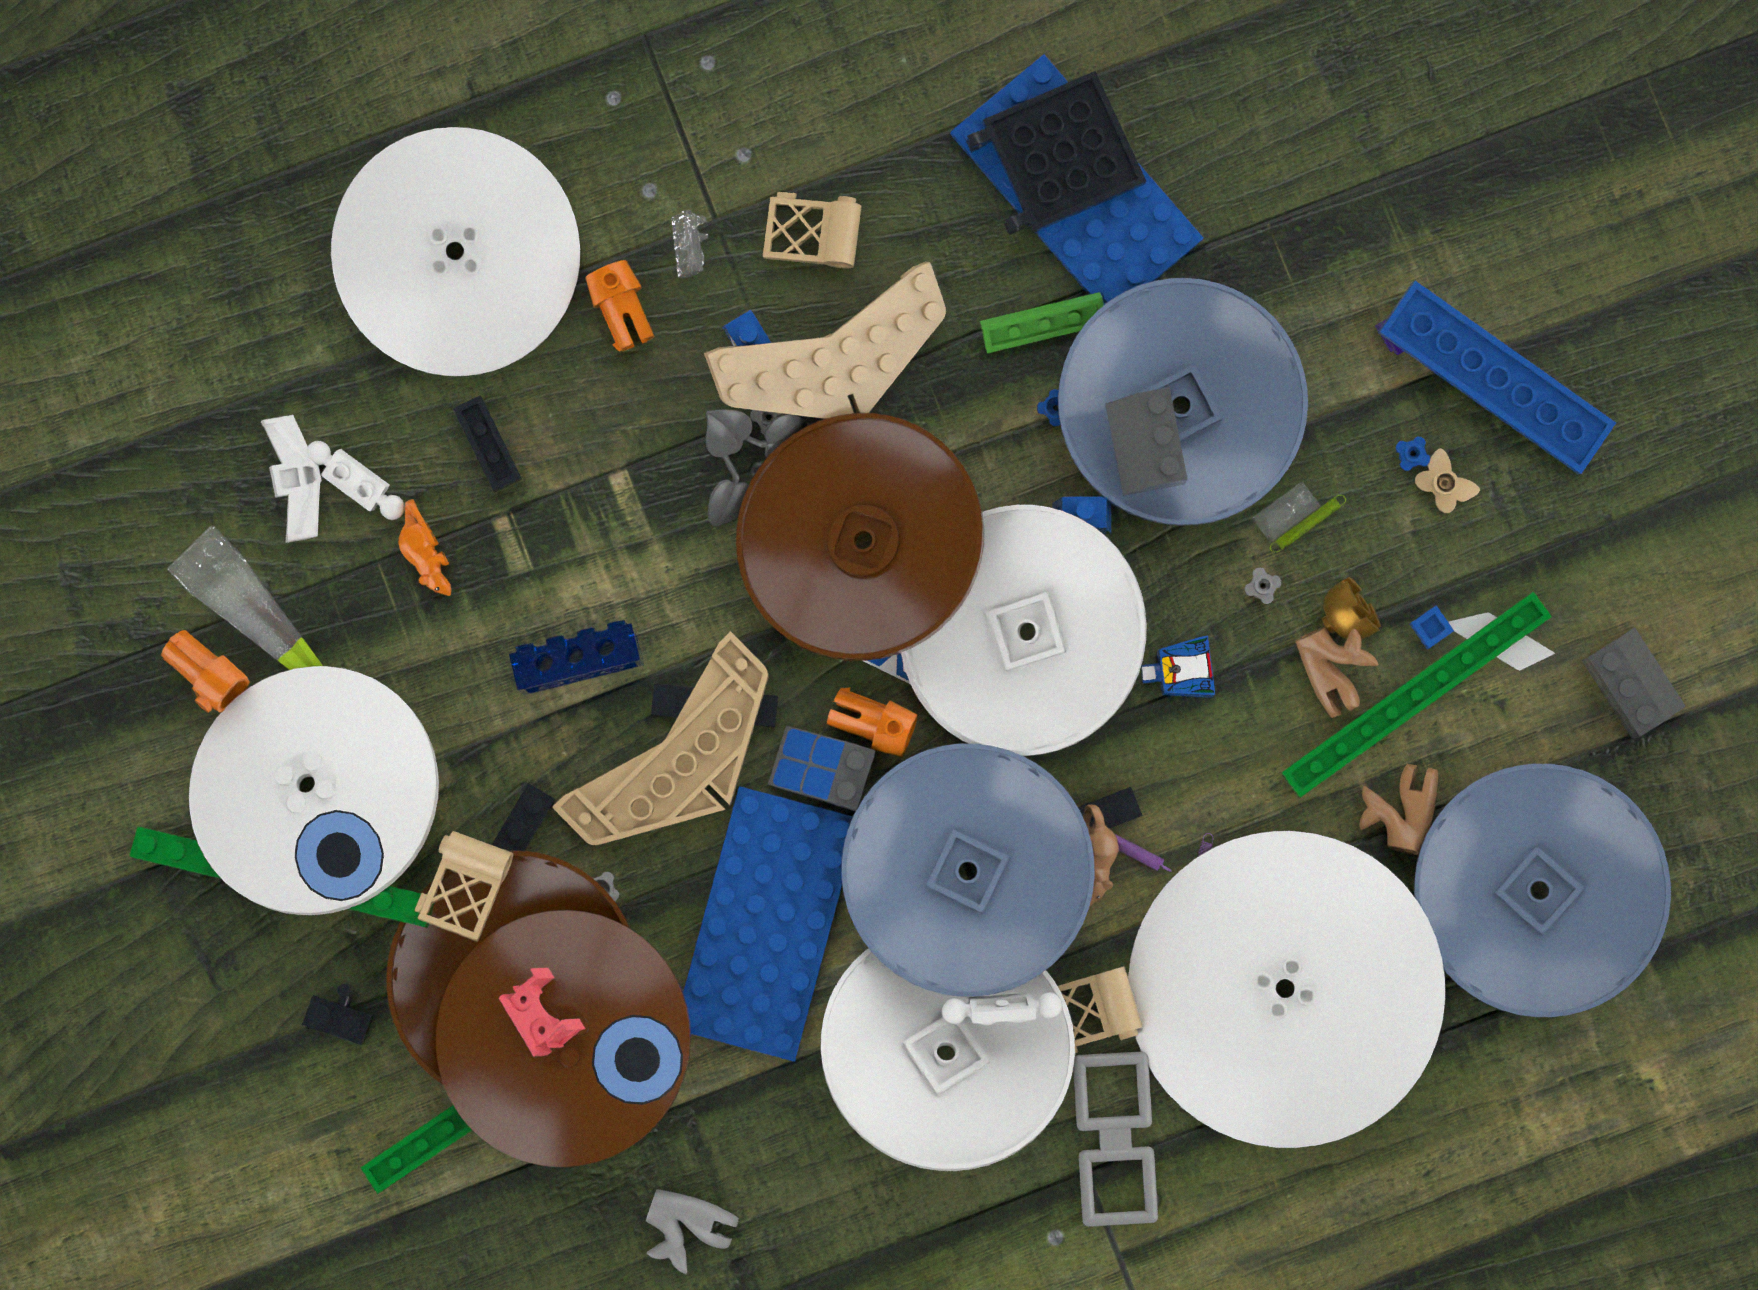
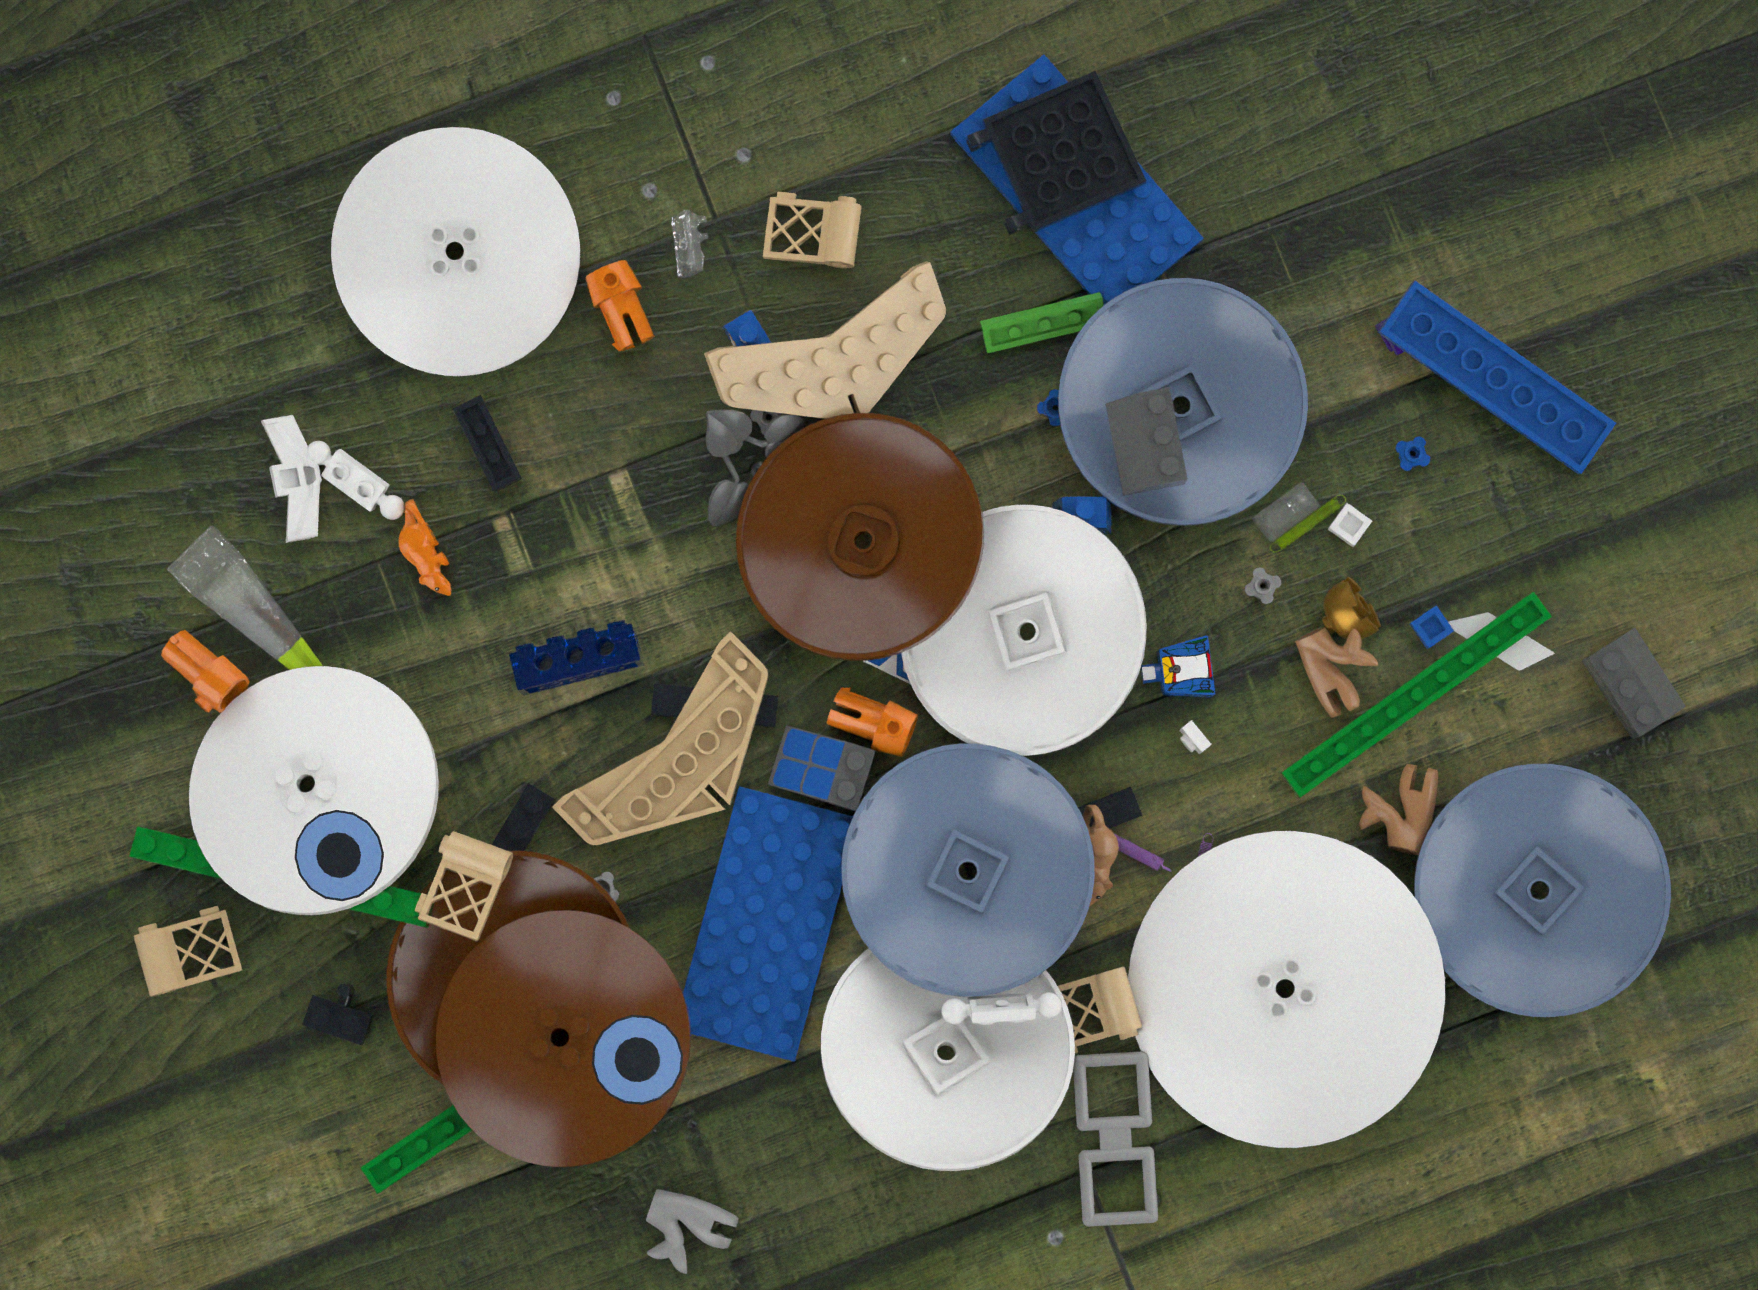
(161, 959): none -> tan piece
(534, 1024): coral piece -> none
(1194, 738): none -> white plate
(1349, 525): none -> white plate
(1445, 483): tan animal -> none

